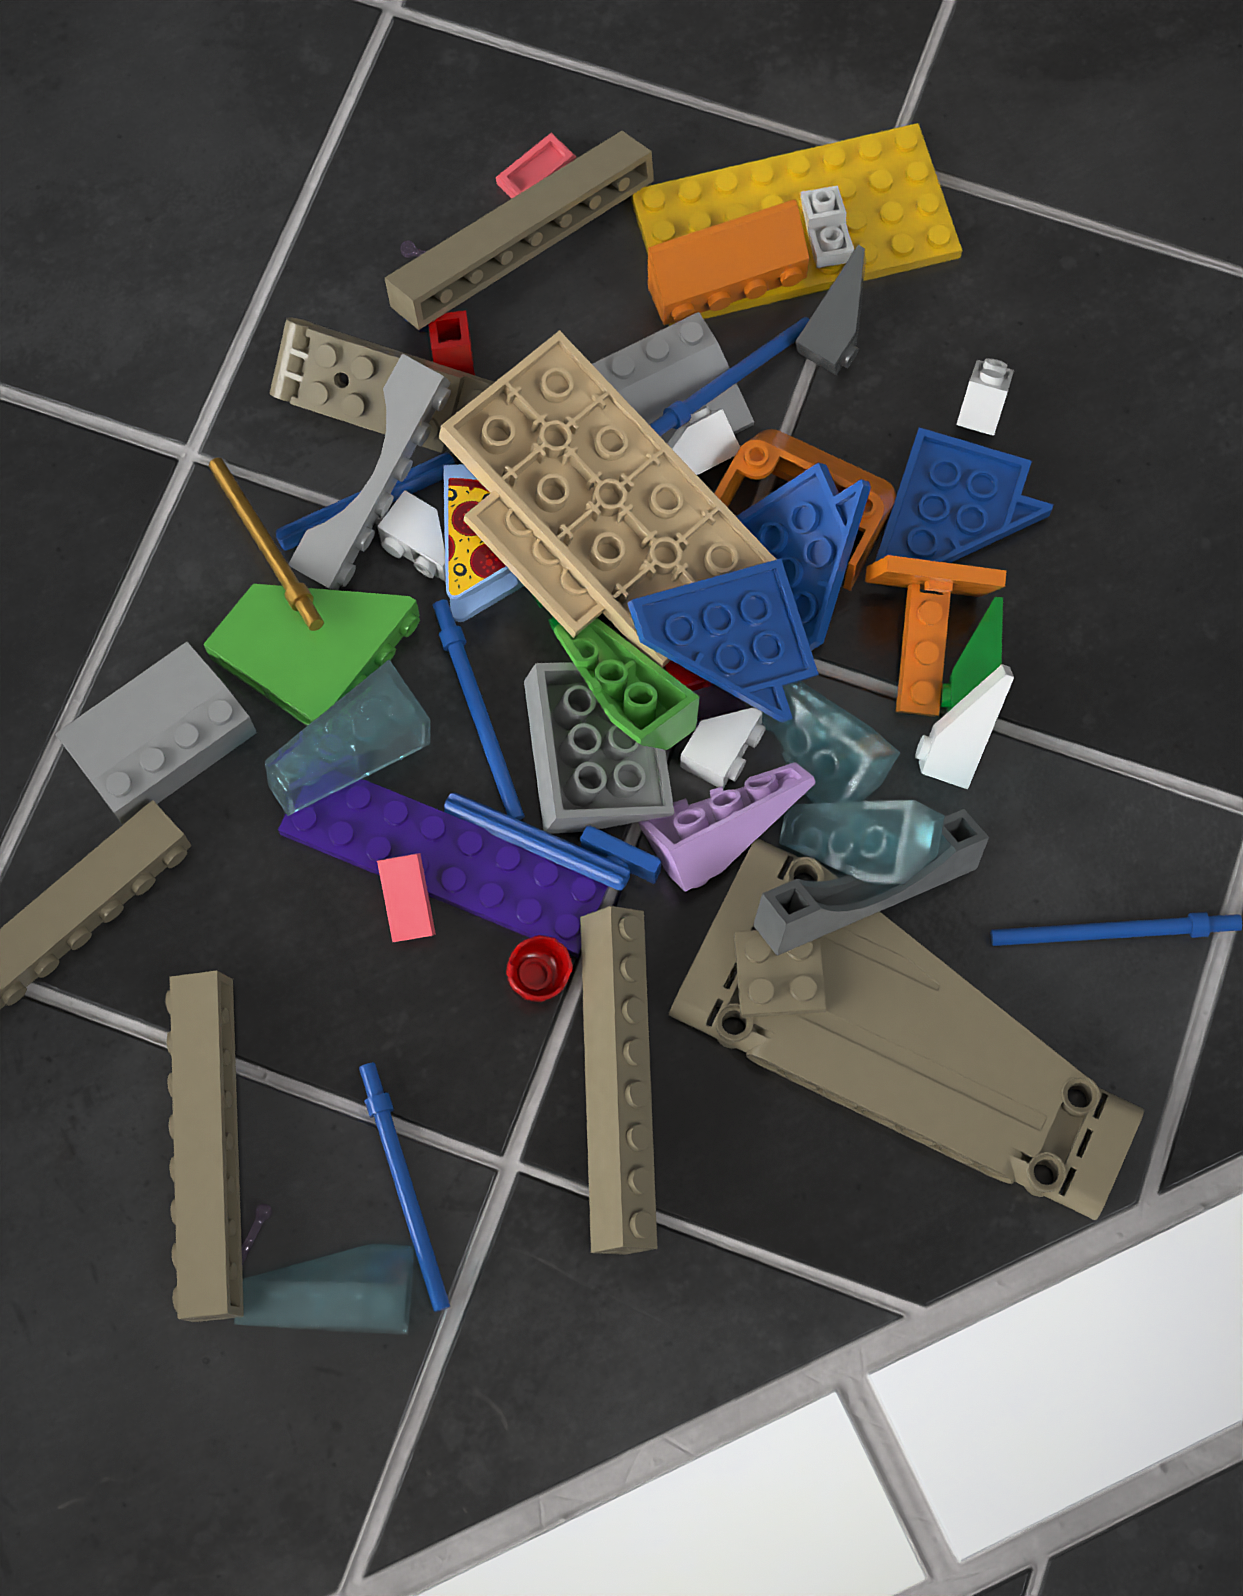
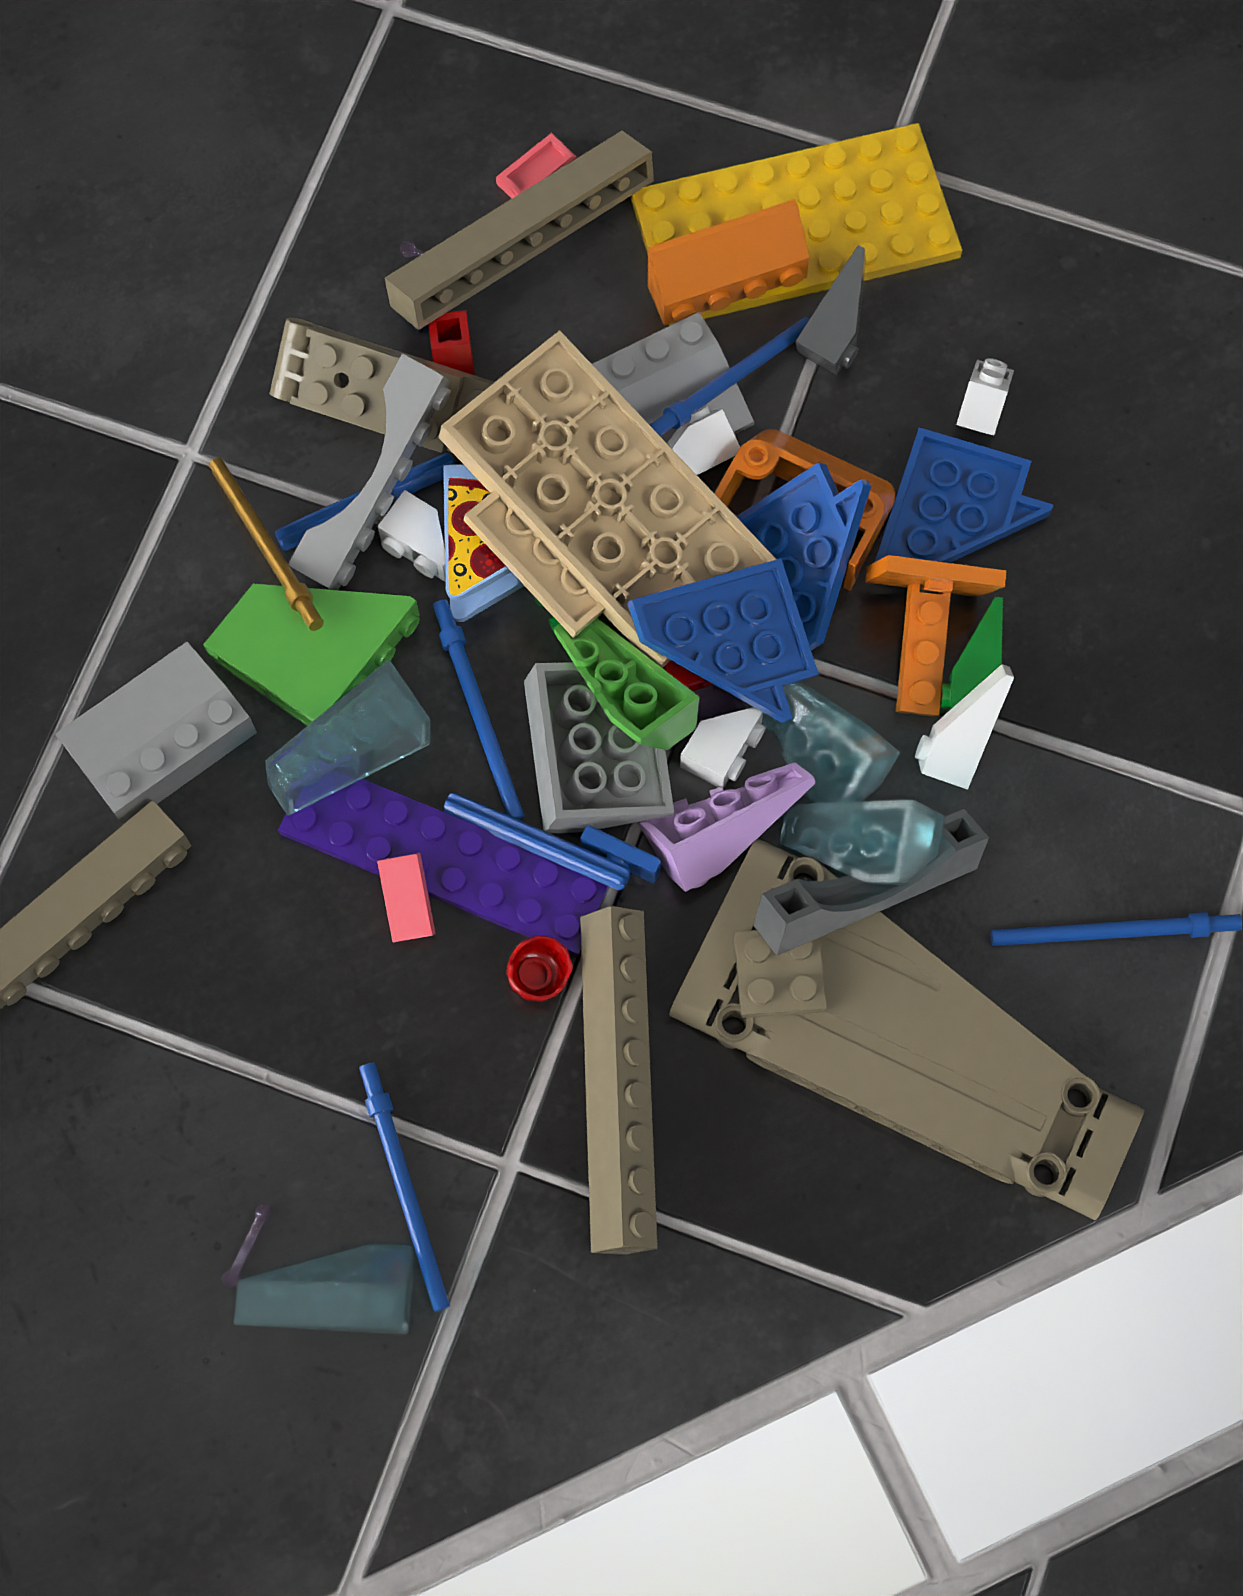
(205, 1148): dark tan brick -> none
(827, 226): white slope -> none

